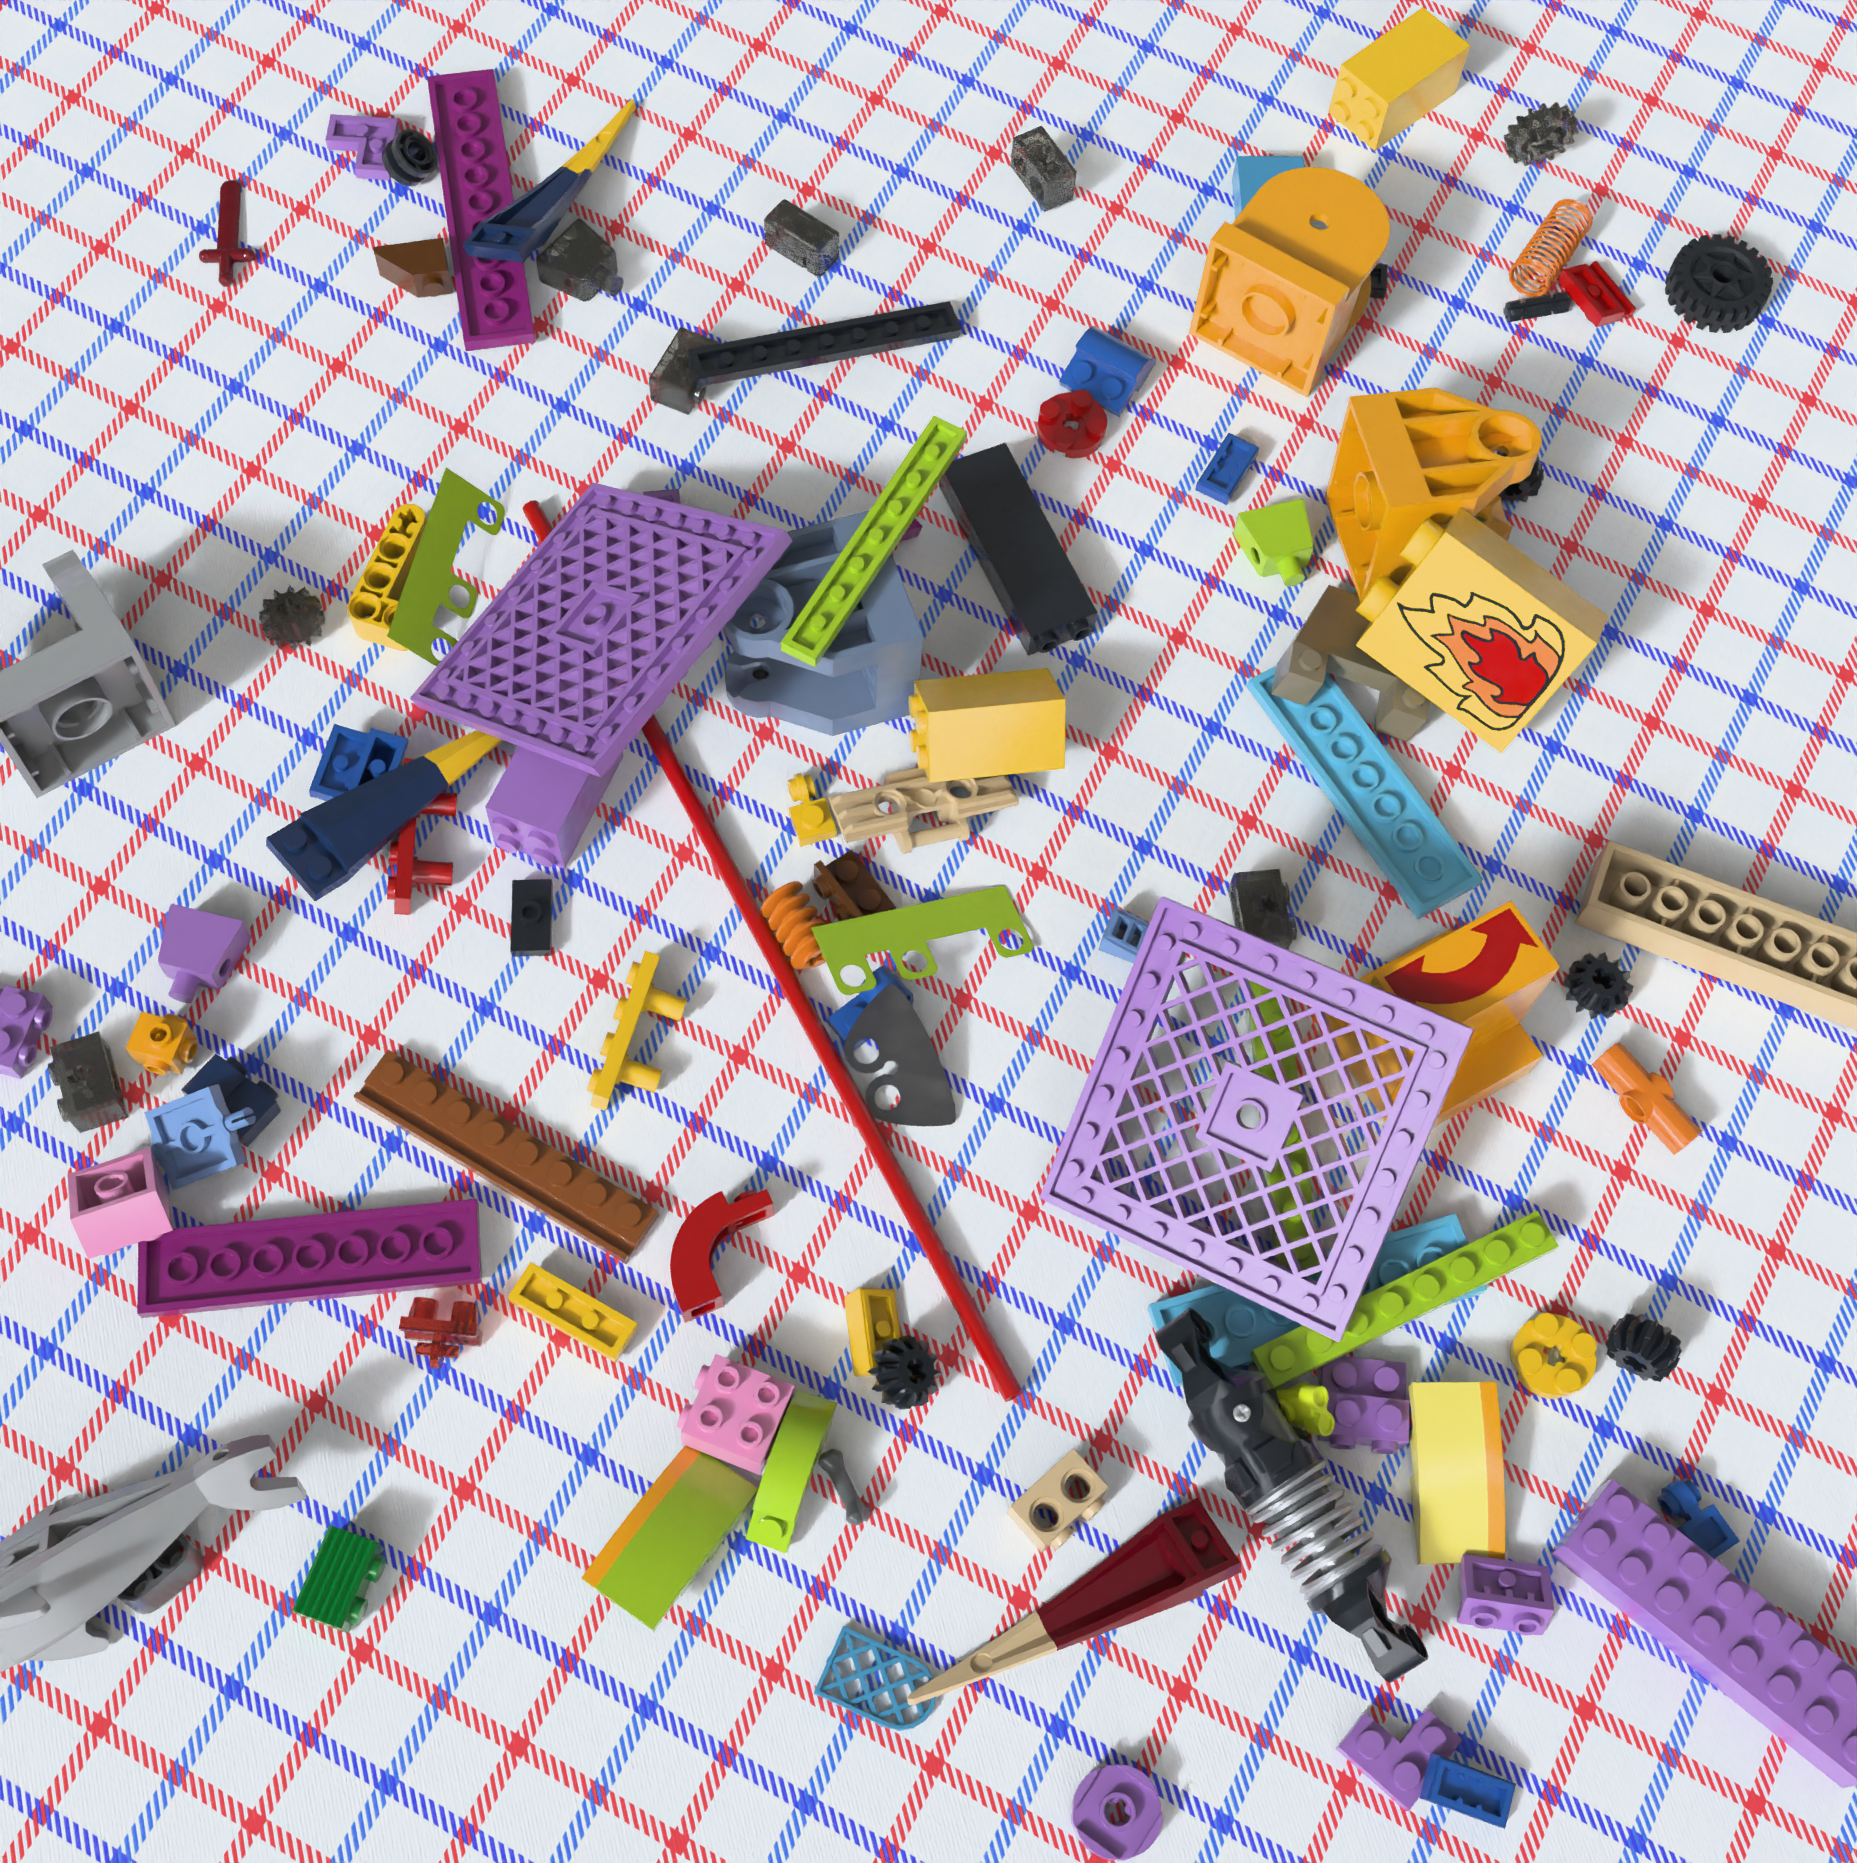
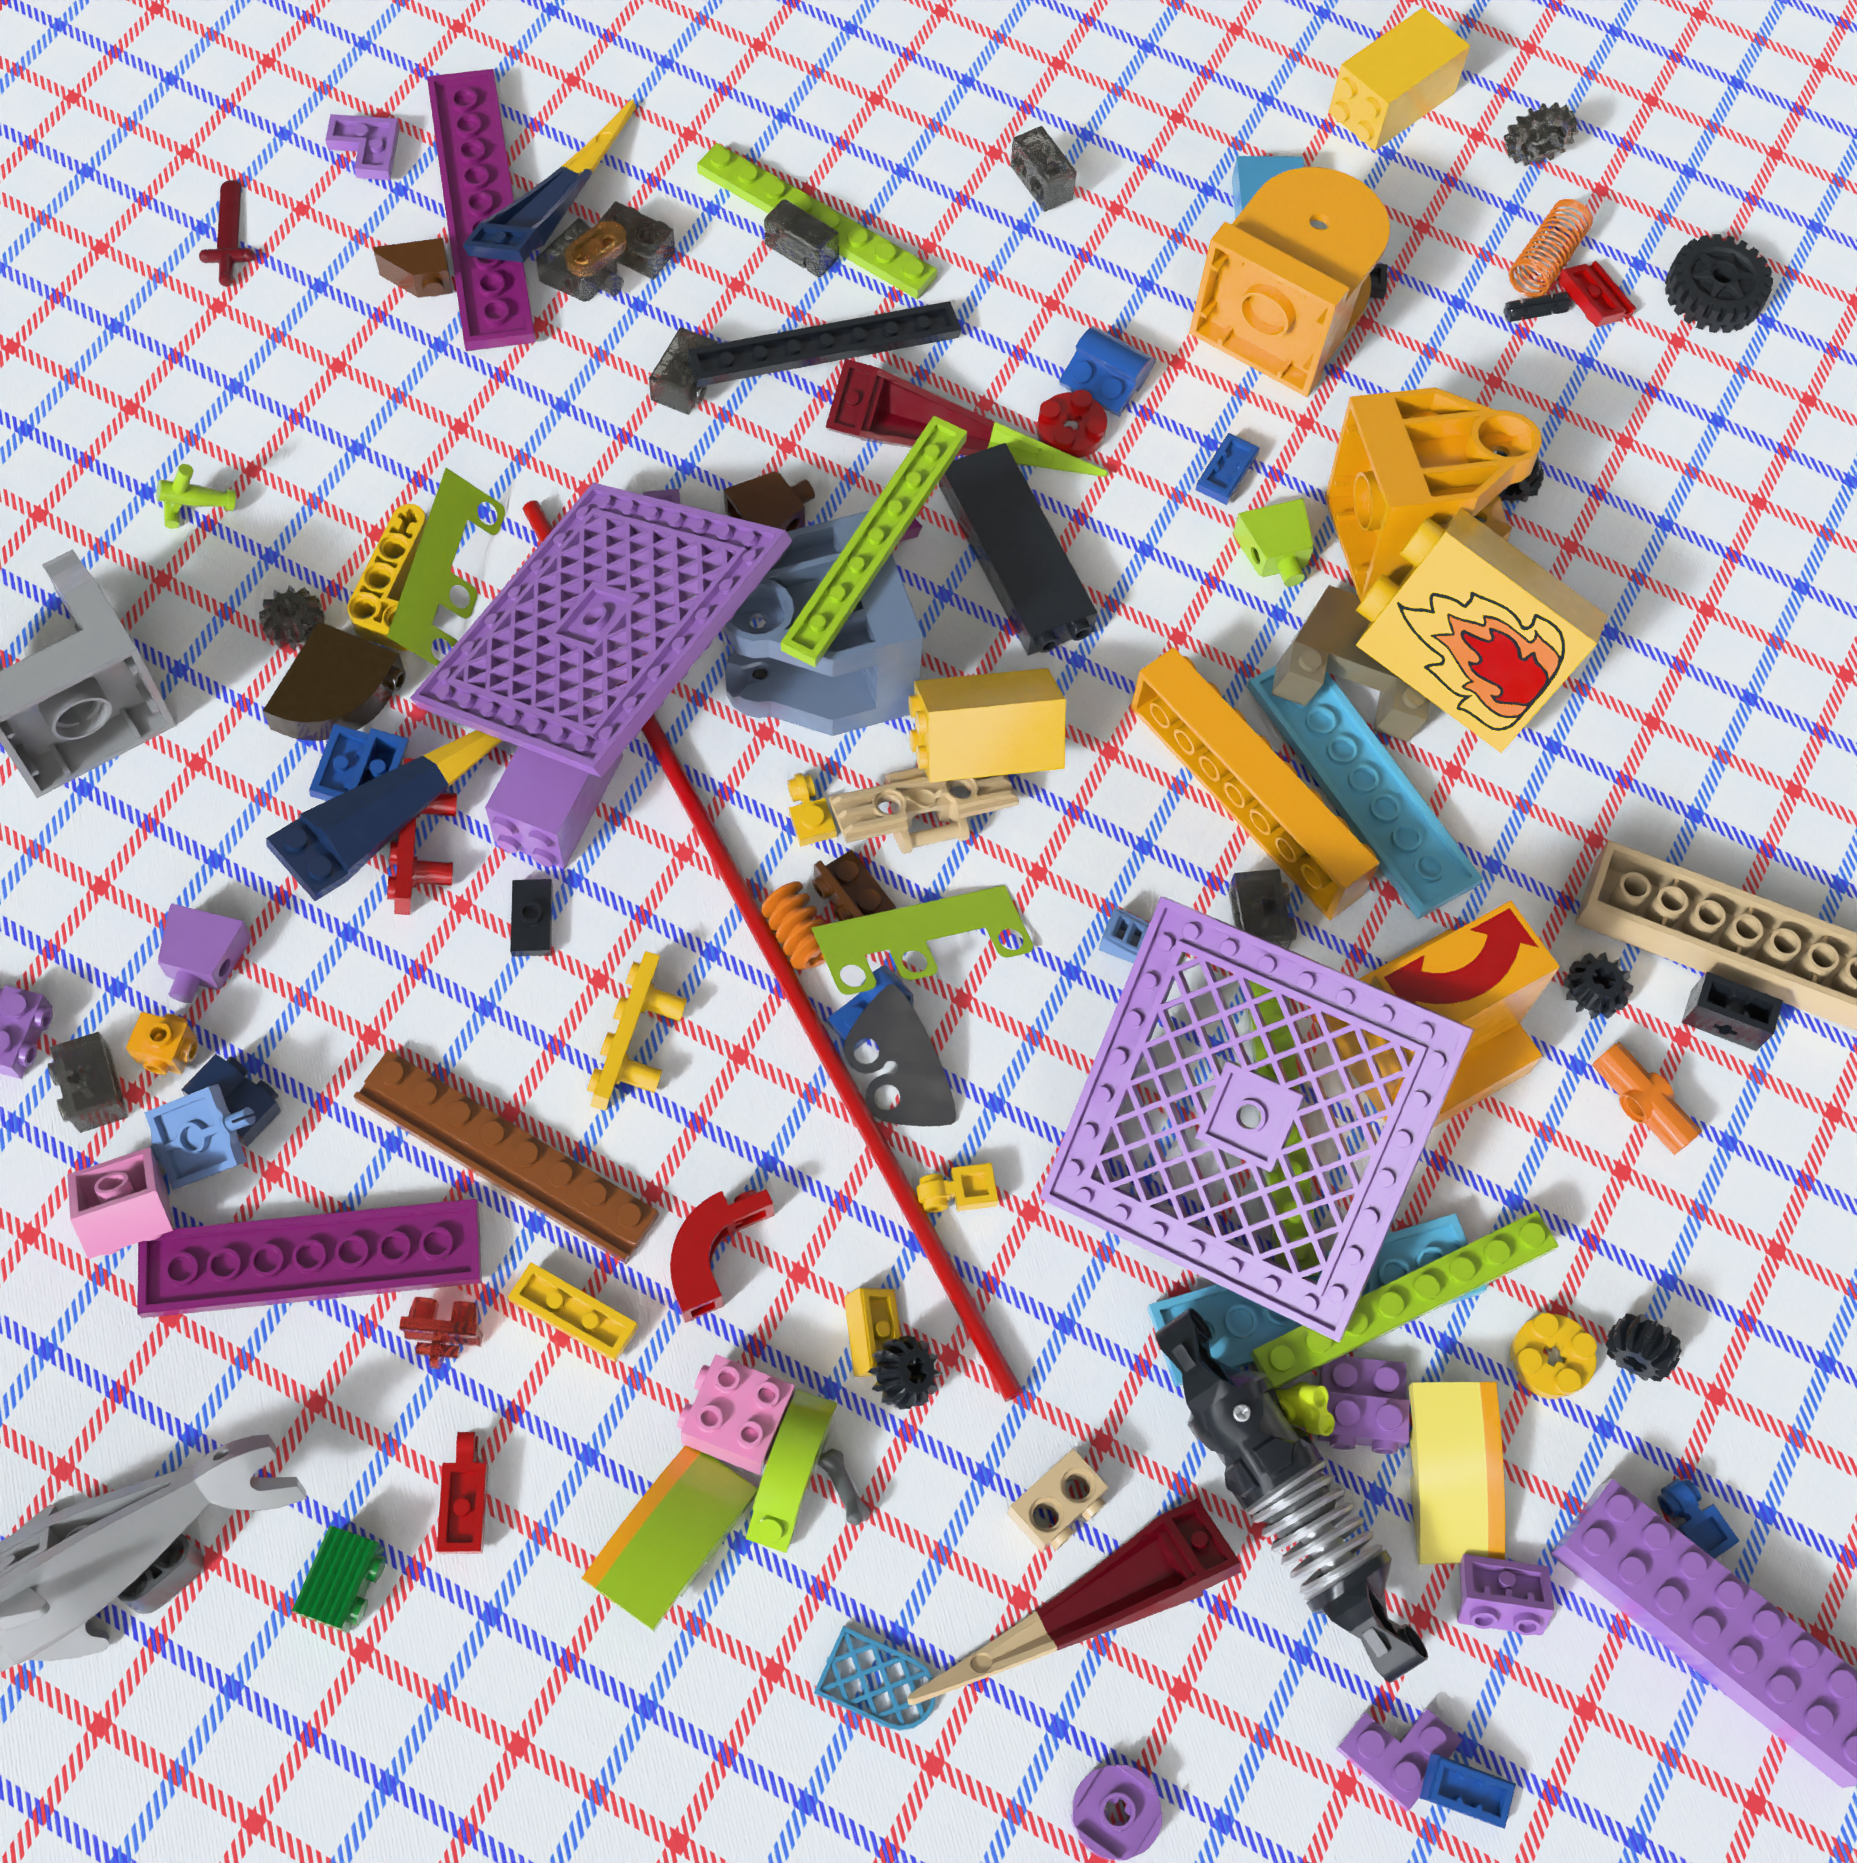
(180, 493): none -> lime piece
(332, 683): none -> dark brown brick
(409, 157): black wheel -> none
(463, 1500): none -> red plate
(591, 251): none -> clear orange plate
(648, 241): none -> clear smoke brick
(769, 501): none -> reddish brown torso
(855, 240): none -> lime plate
(895, 412): none -> dark red plate
(970, 1187): none -> yellow plate
(1253, 783): none -> light orange brick
(1732, 1011): none -> black brick

